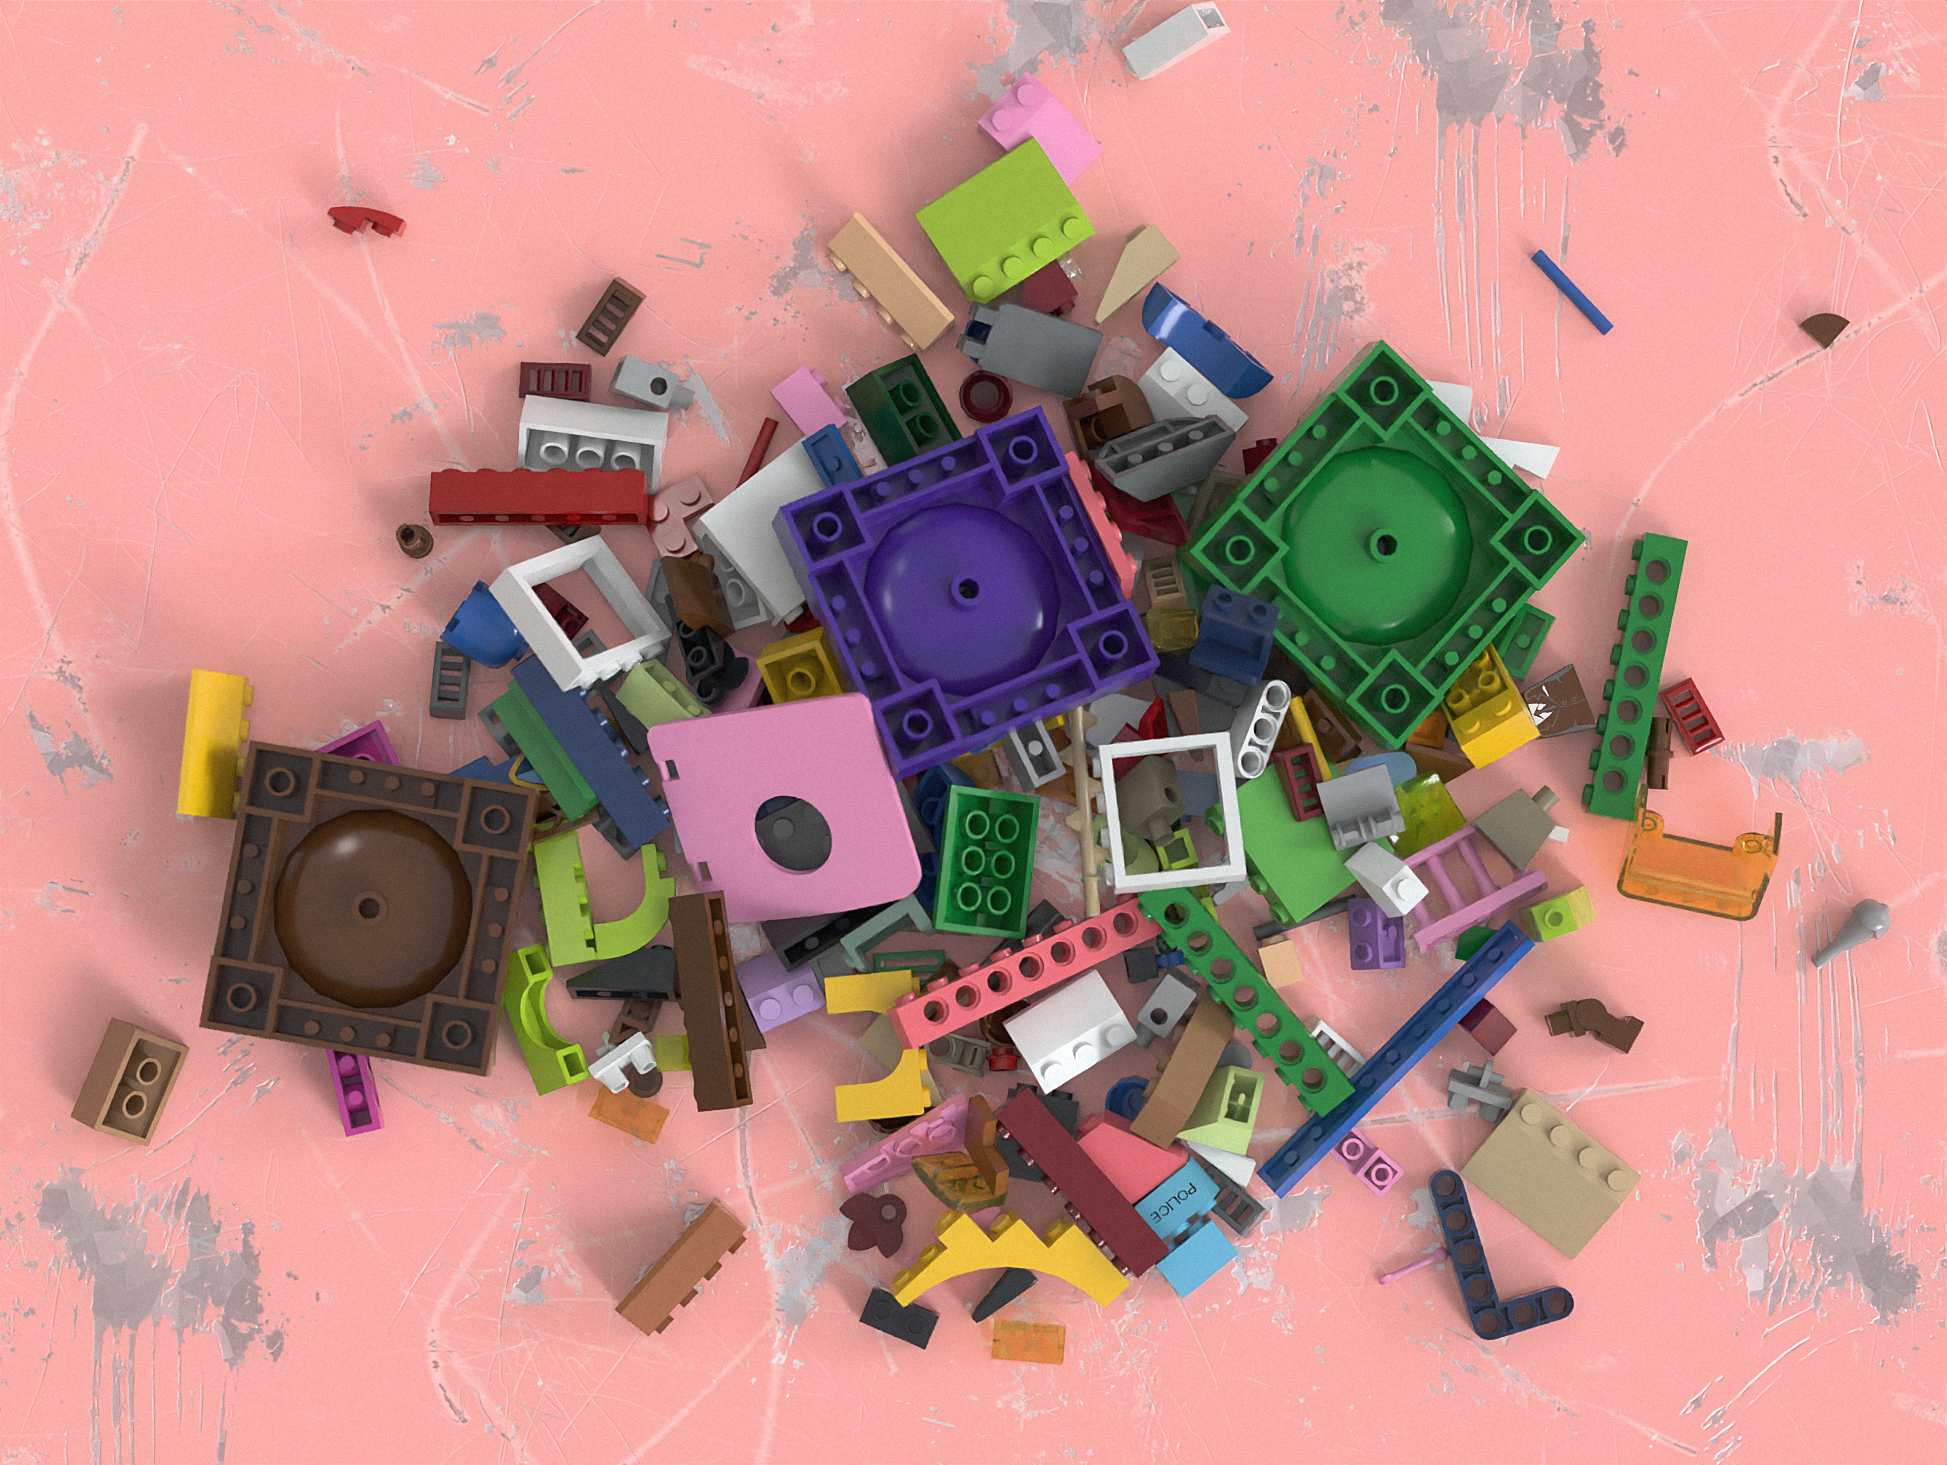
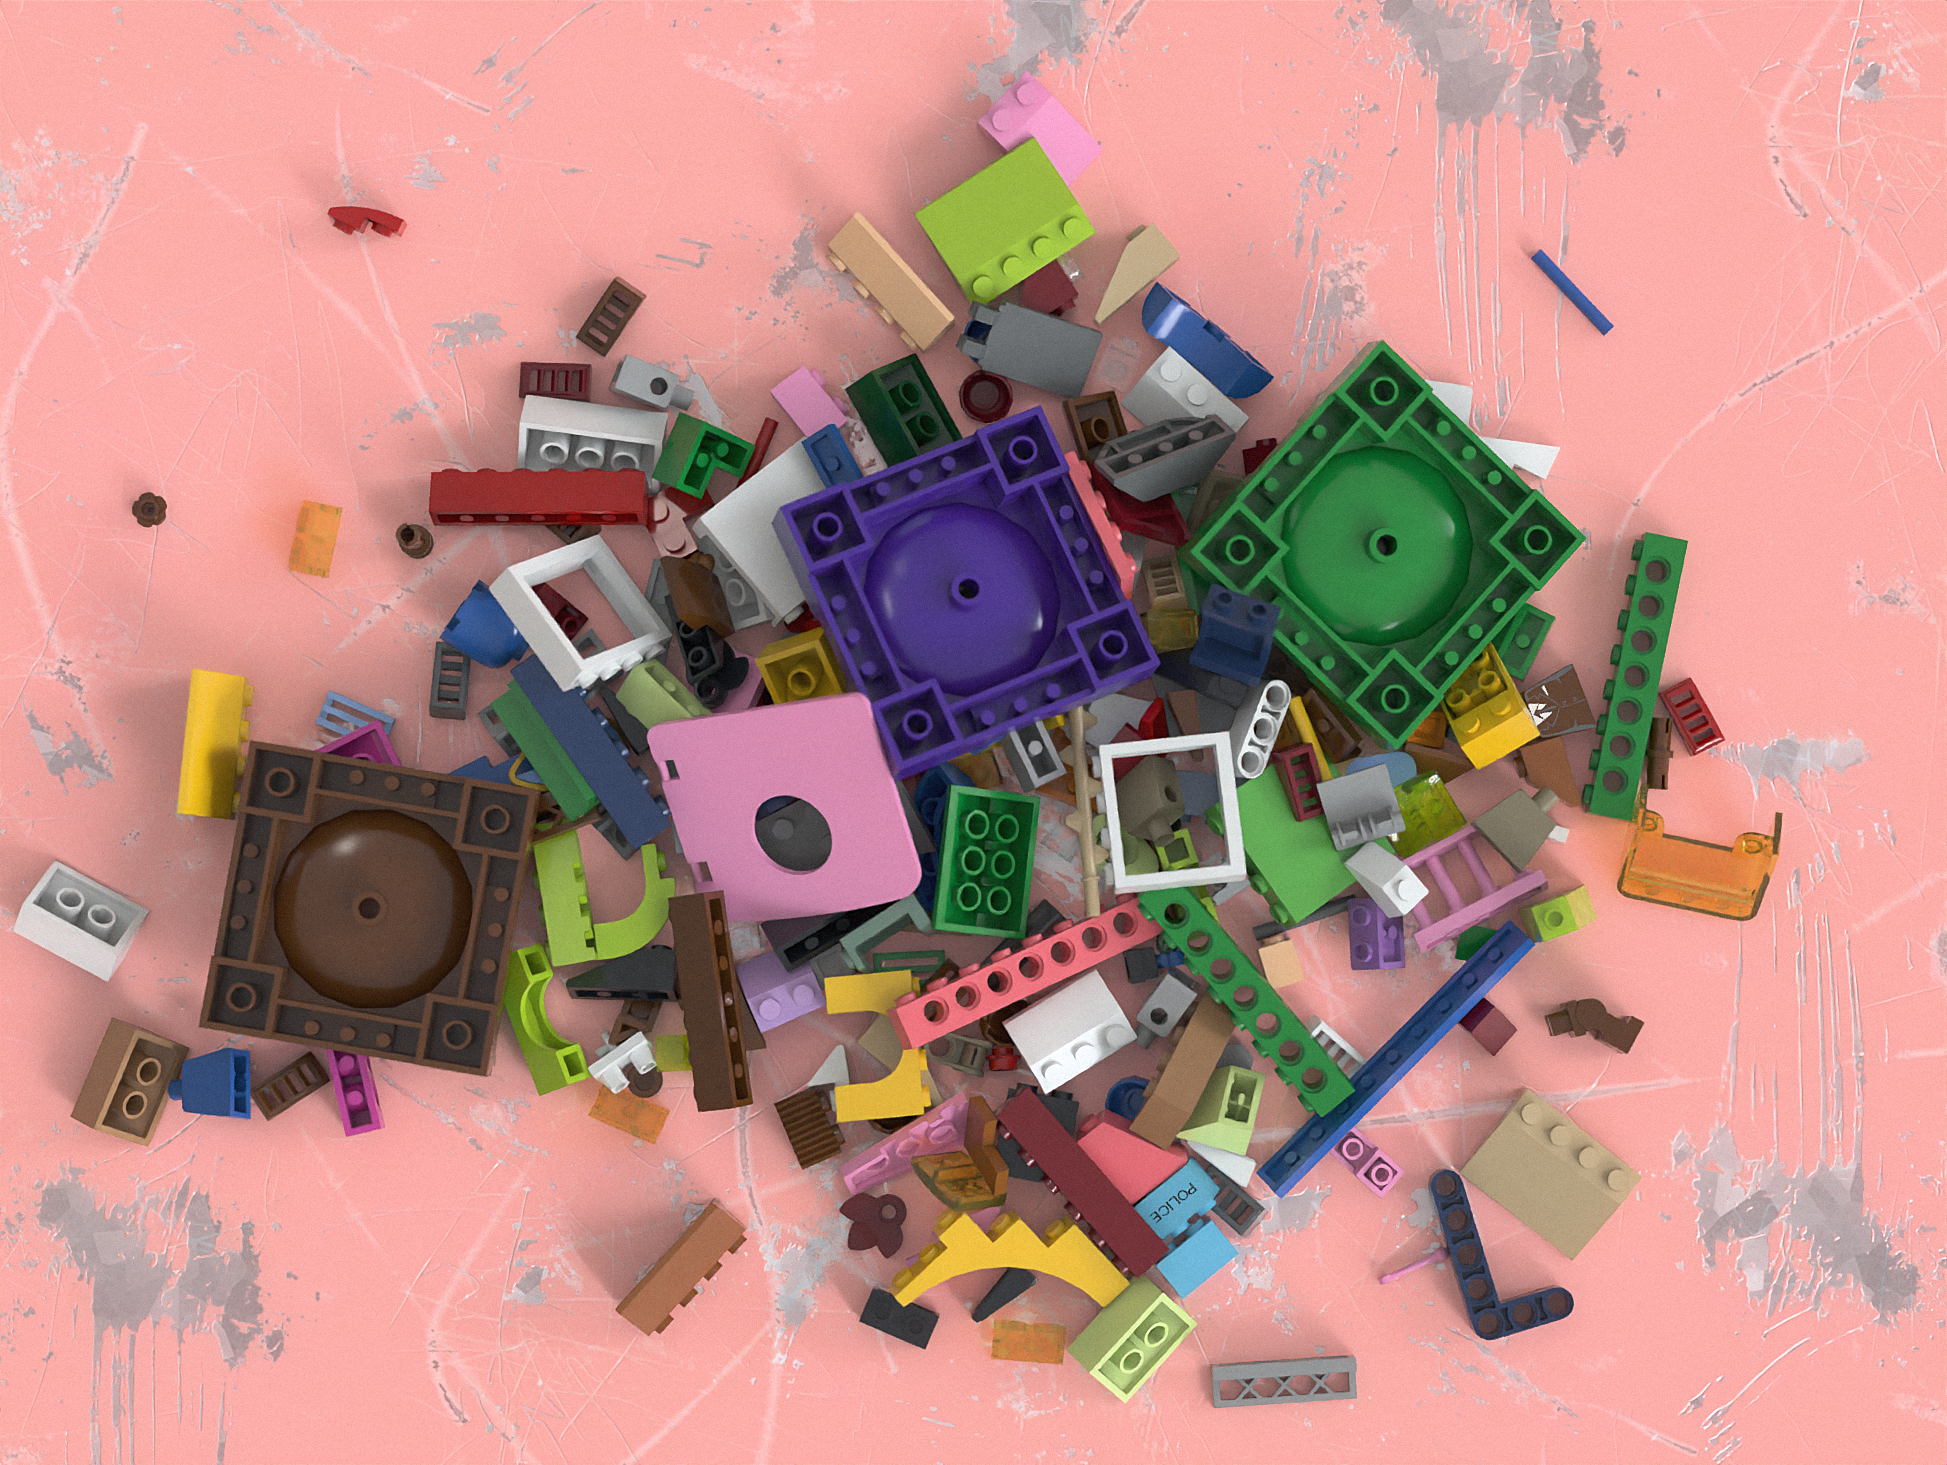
(80, 920): none -> white slope
(149, 500): none -> reddish brown plate
(215, 1084): none -> blue torso
(262, 1101): none -> reddish brown slope
(314, 539): none -> clear yellow hinge
(327, 708): none -> light blue tile
(694, 453): none -> green brick
(809, 1127): none -> reddish brown brick
(833, 1071): none -> white slope
(1118, 405): reddish brown brick -> none
(1132, 1337): none -> yellowish green slope
(1175, 40): white slope -> none
(1282, 1368): none -> light grey fence
(1480, 1085): light grey hips -> none
(1549, 766): none -> dark orange slope
(1824, 328): reddish brown tile -> none
(1868, 921): light grey piece -> none

